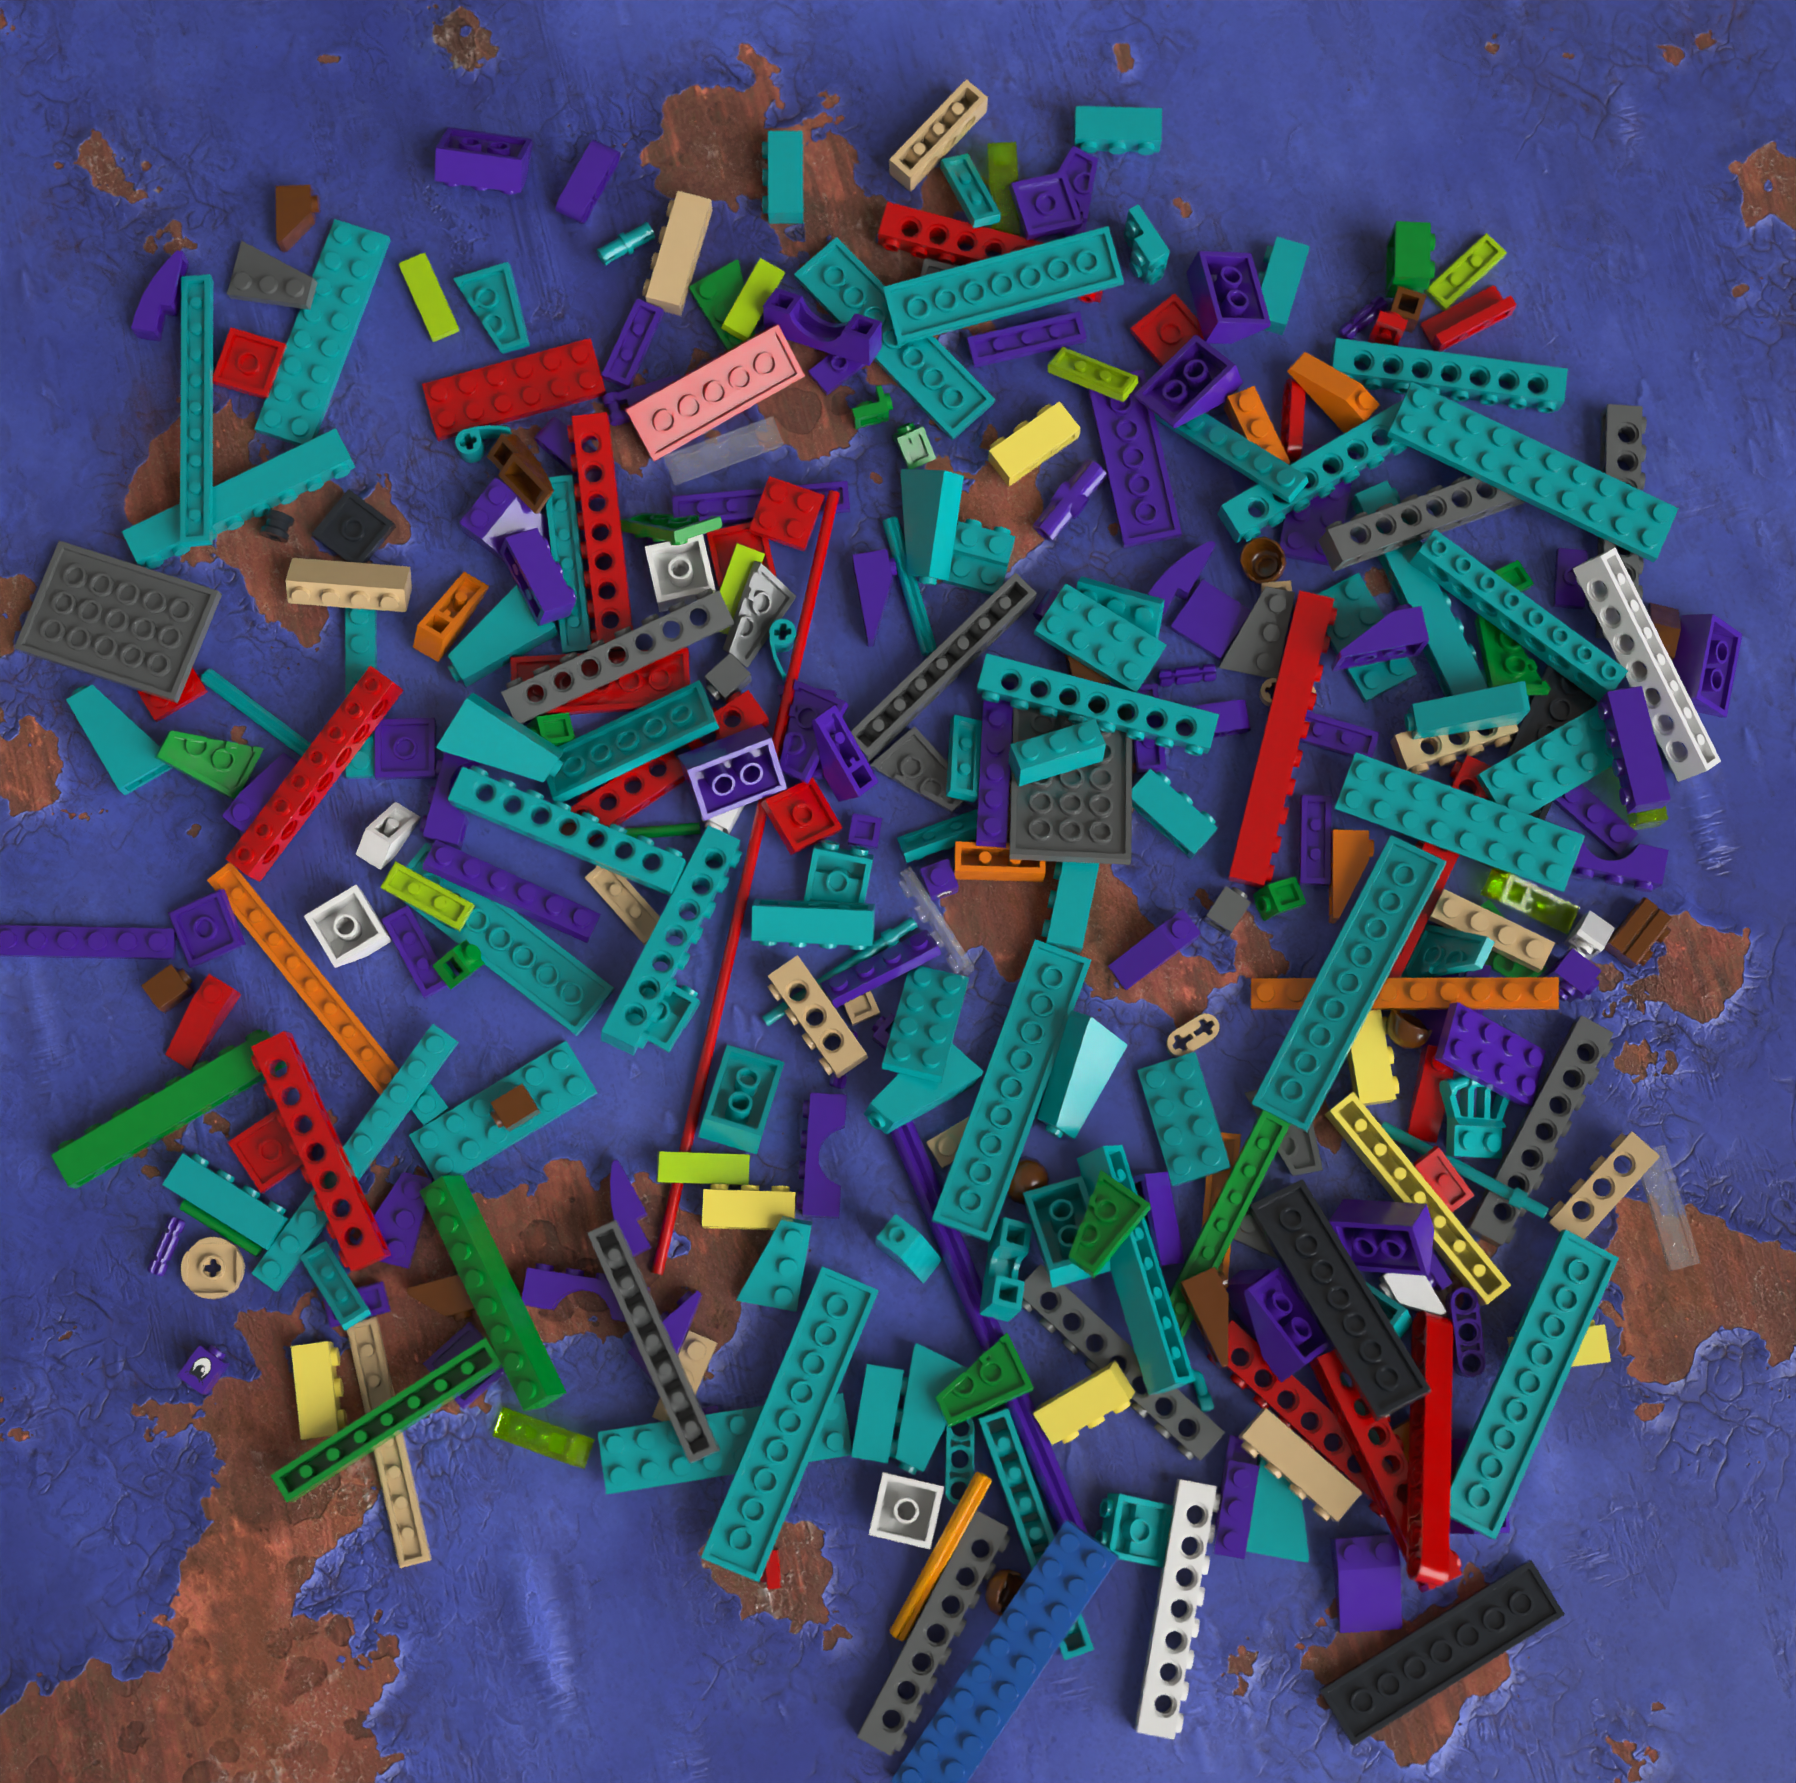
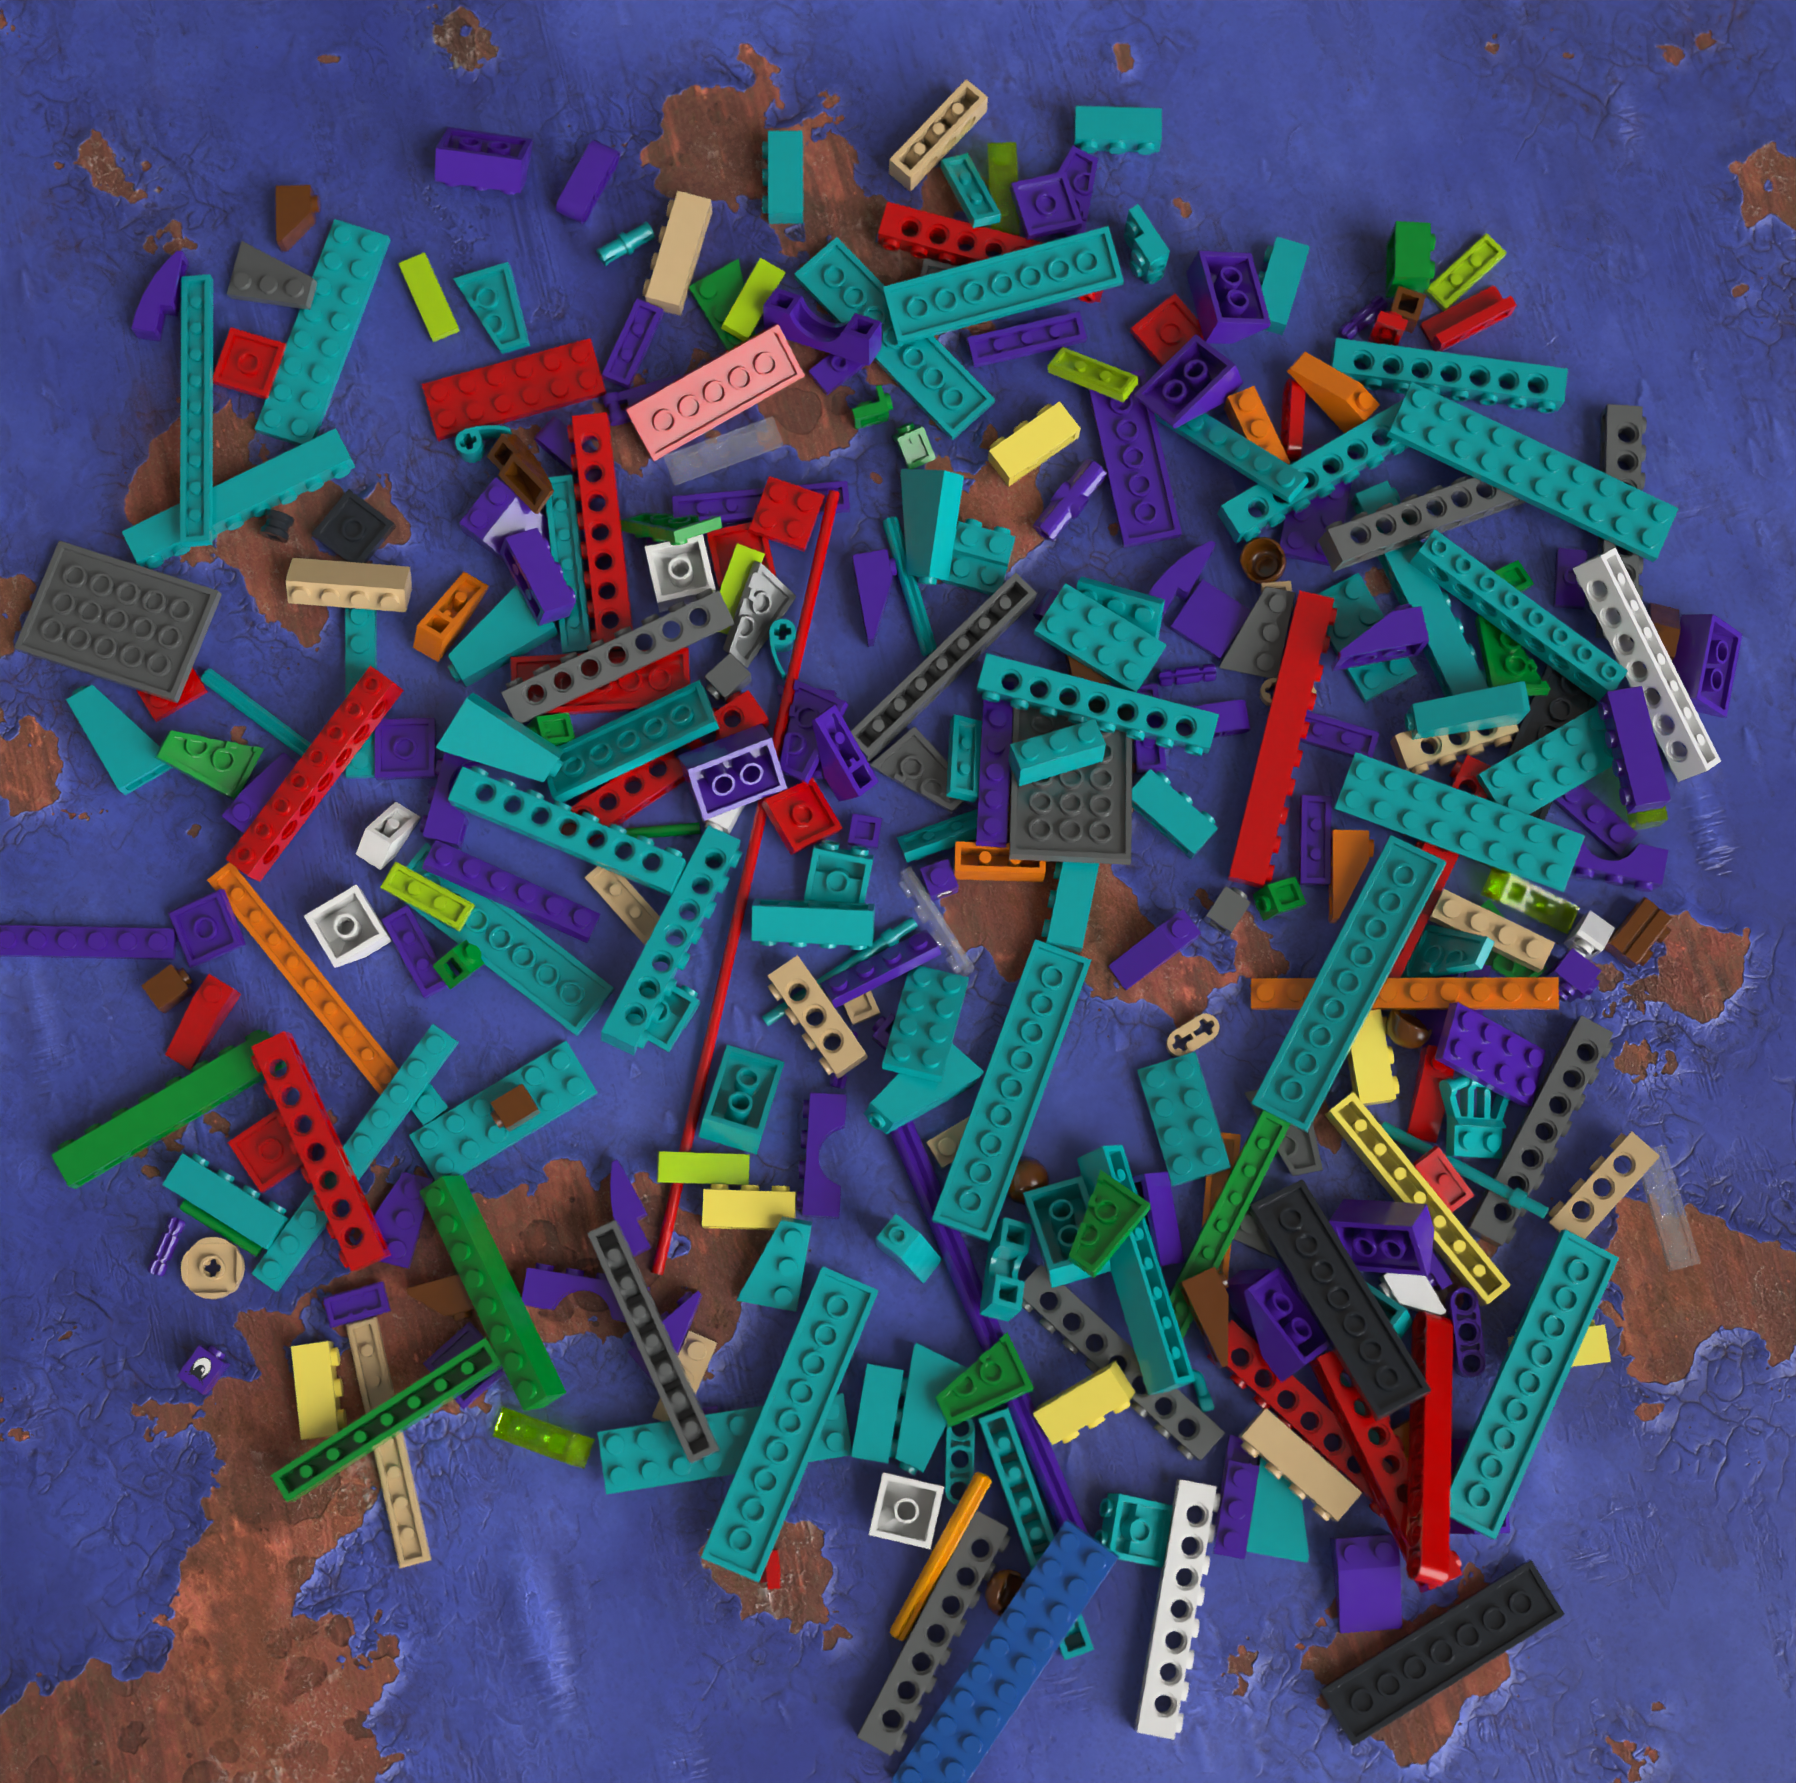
(335, 1285): teal plate -> none
(1078, 1074): slope -> none

